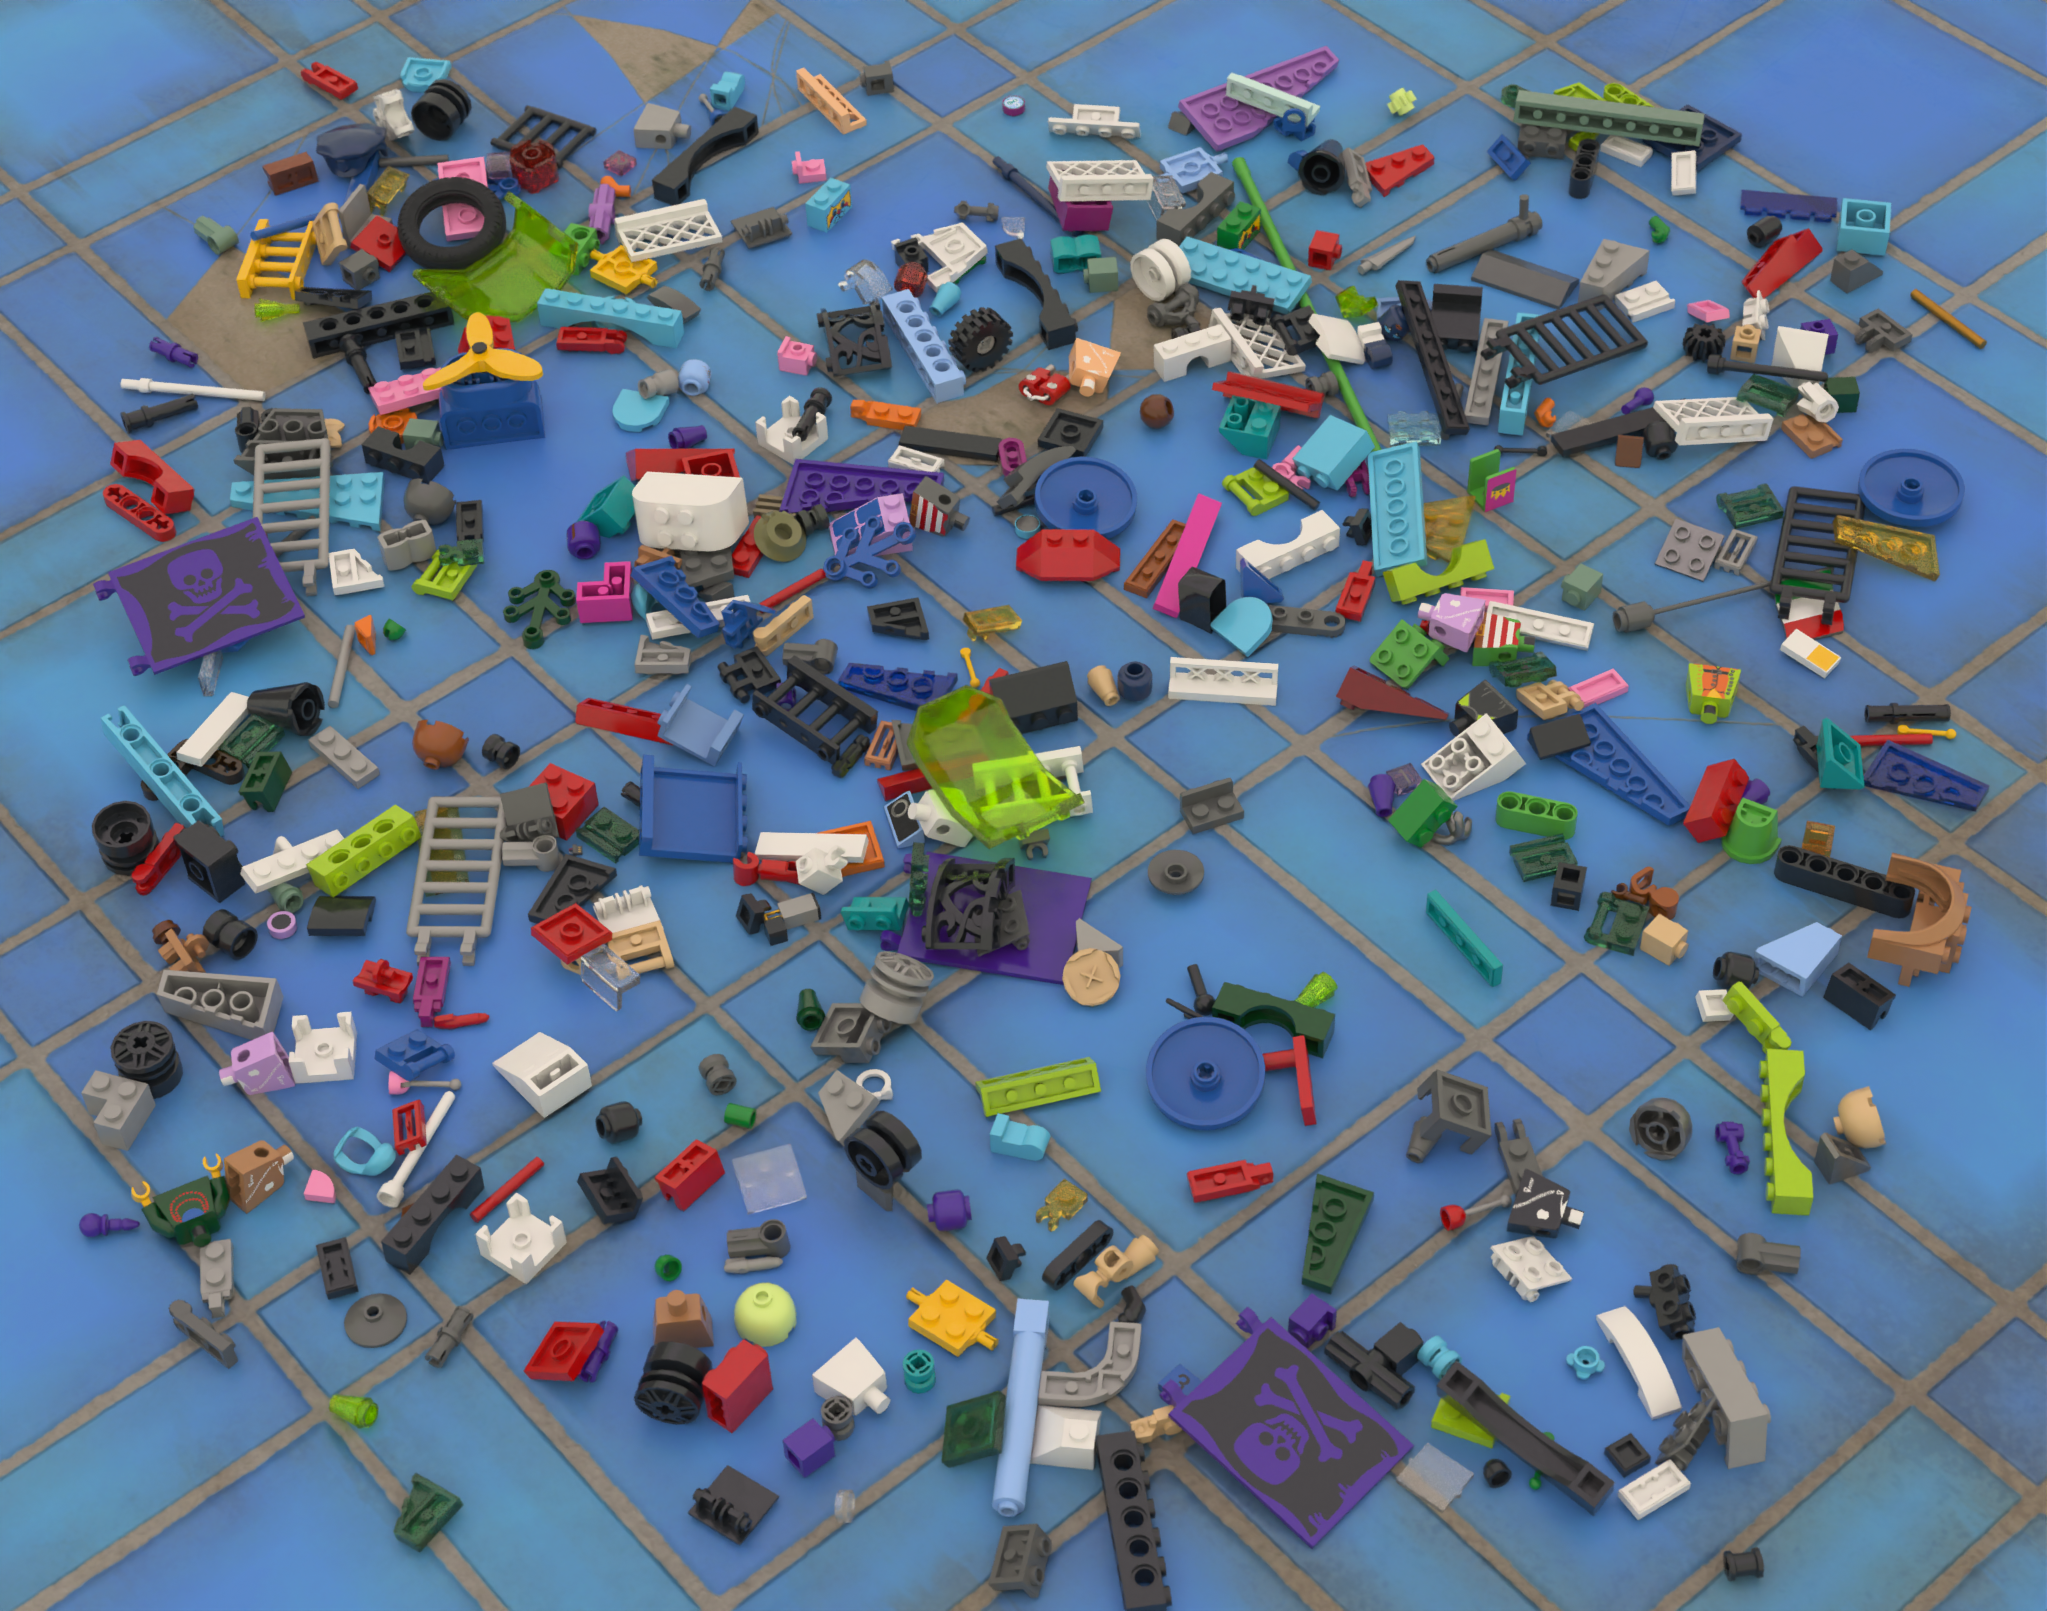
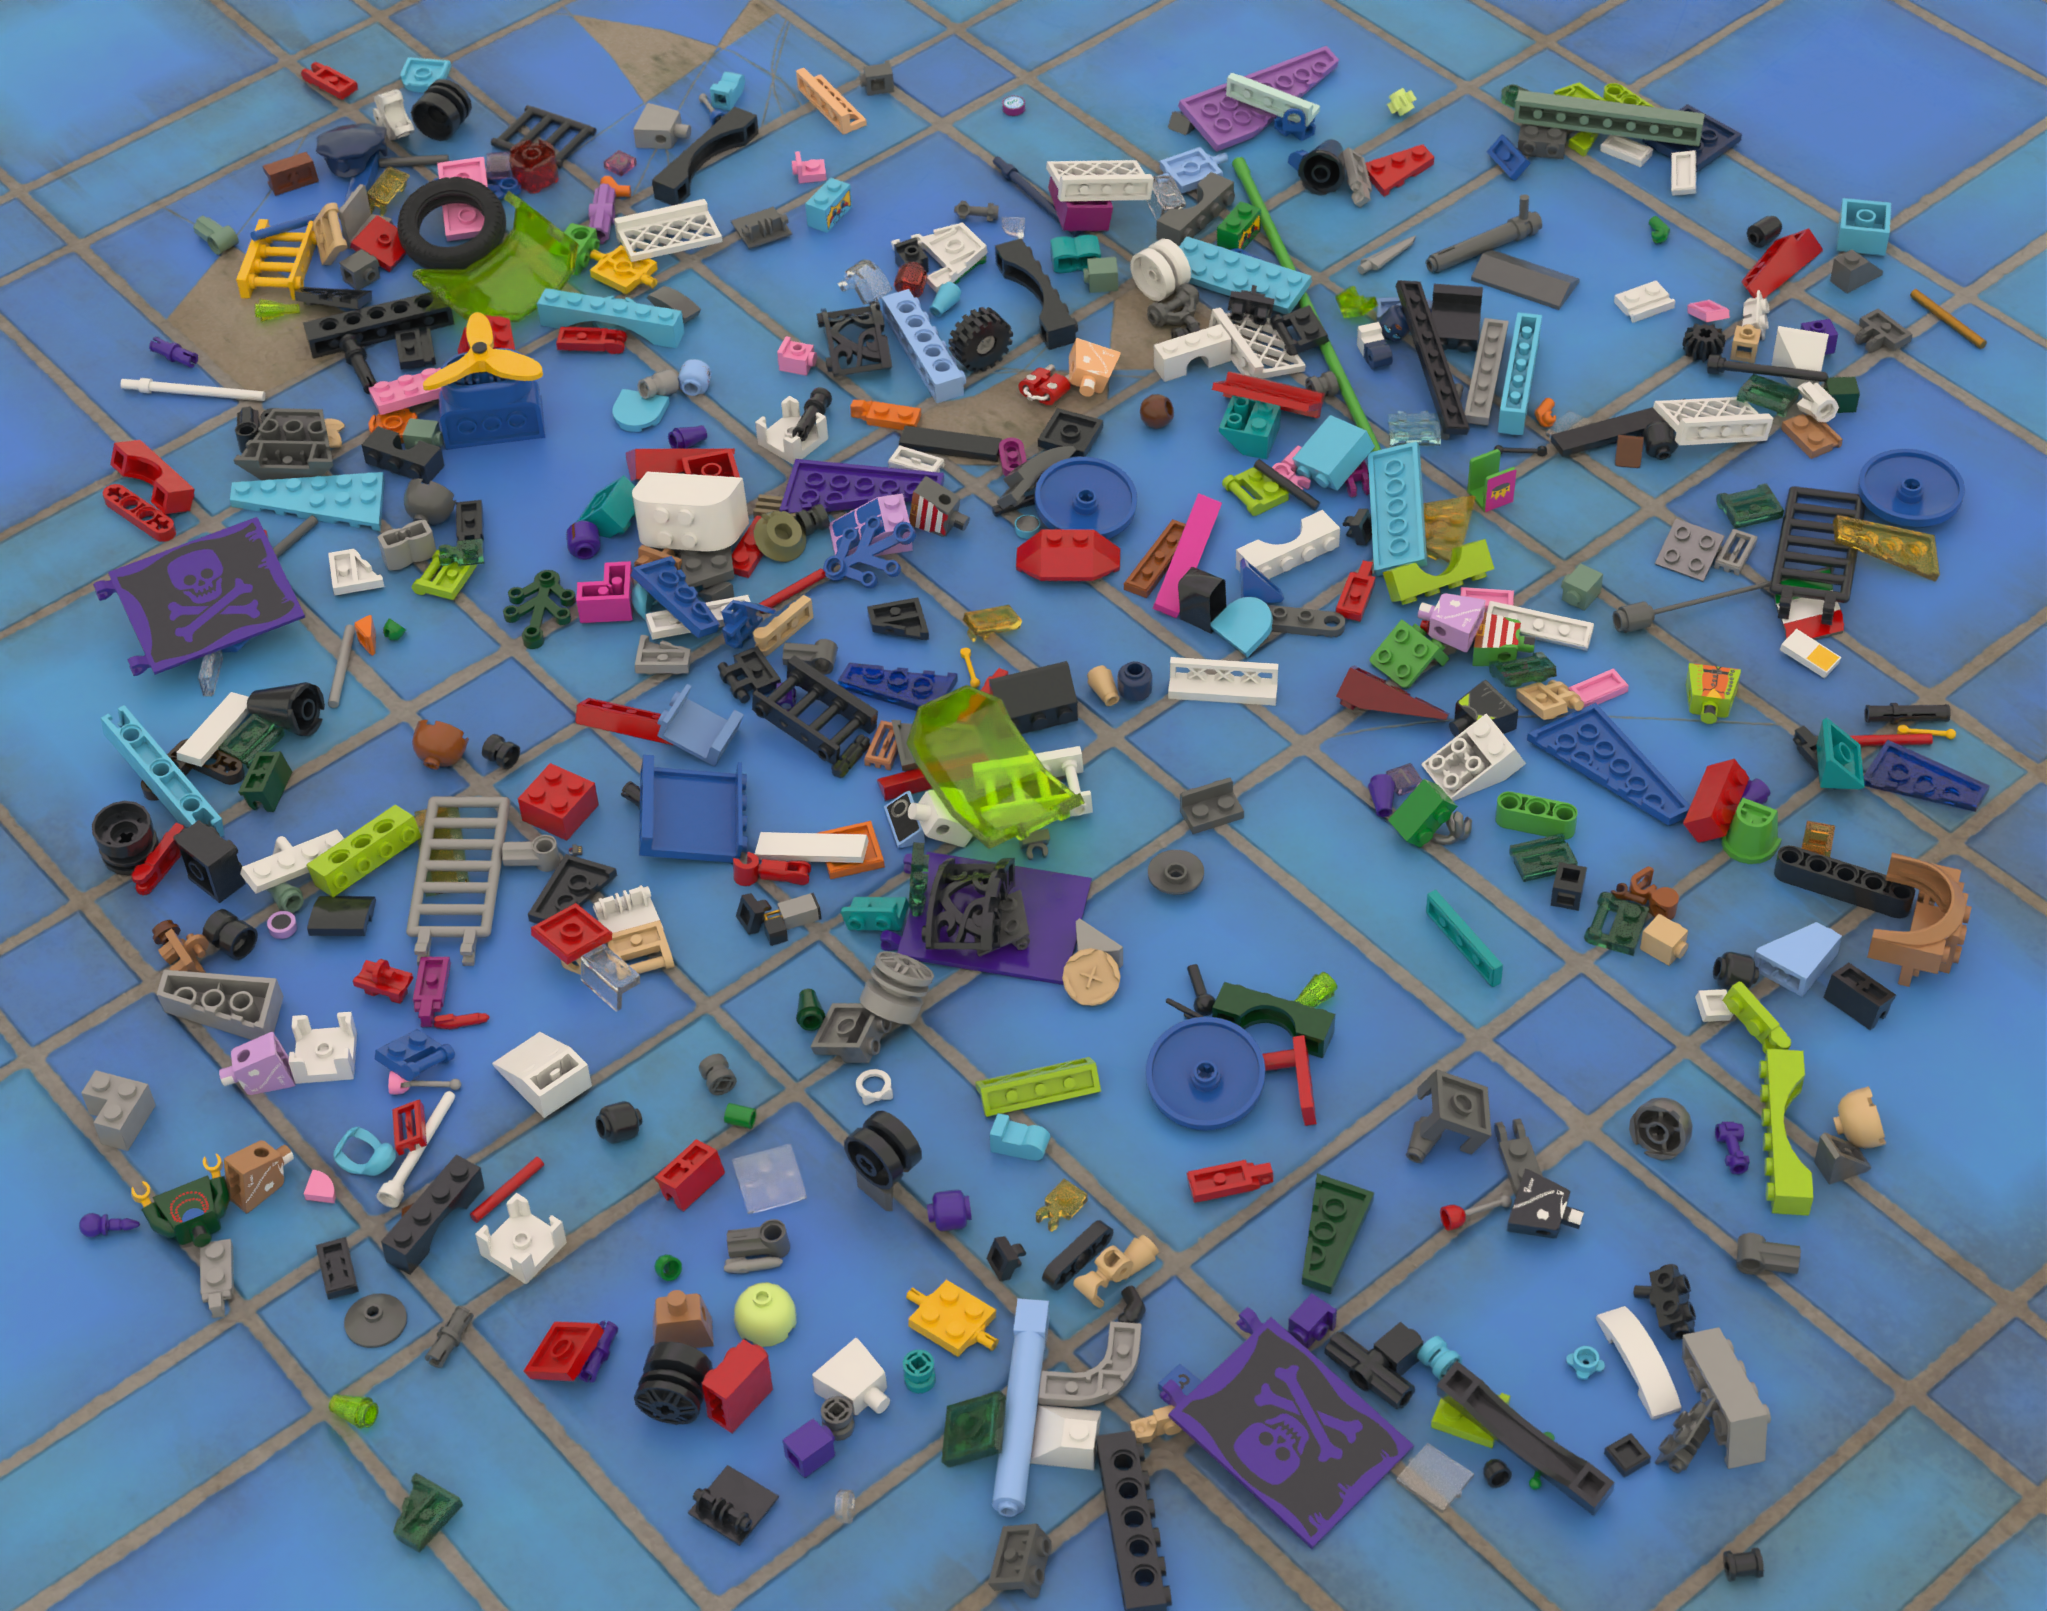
(147, 416): black pin -> none
(148, 1055): black wheel -> none
(203, 1333): dark grey hinge -> none
(323, 502): light grey bar -> none
(344, 757): light grey plate -> none
(528, 814): dark grey hinge -> none
(609, 834): clear green plate -> none
(611, 1192): black bracket -> none
(712, 268): dark grey pin -> none
(820, 869): white brick -> none
(846, 1105): light grey wing -> none
(1095, 121): white bracket -> none
(1324, 250): red brick -> none
(1338, 339): white slope -> none
(1528, 1266): white hinge -> none
(1529, 371): black bar -> none
(1559, 737): black slope -> none
(1584, 168): black beam -> none
(1612, 270): light grey wedge -> none
(1642, 396): dark purple bar -> none
(1654, 1489): white plate -> none
(1798, 206): clear blue windscreen -> none

